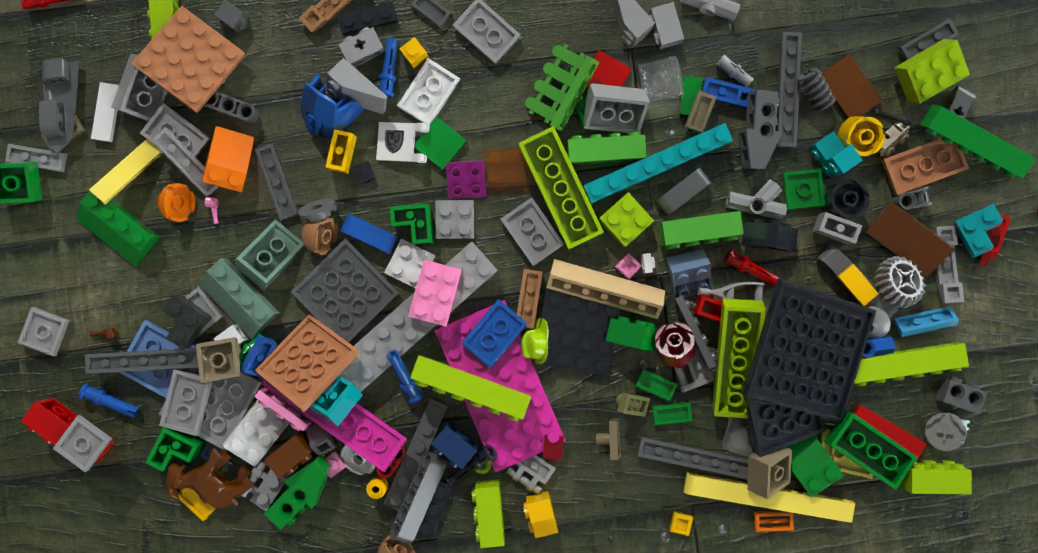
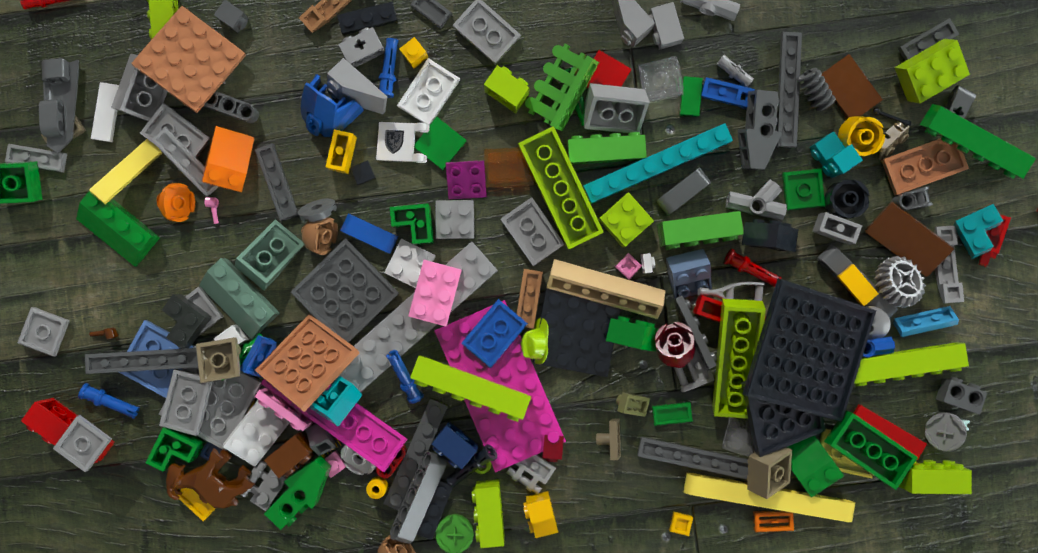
(454, 533): none -> bright green tile
(506, 88): none -> lime brick
(656, 385): green tile -> none
(700, 111): dark tan tile -> none

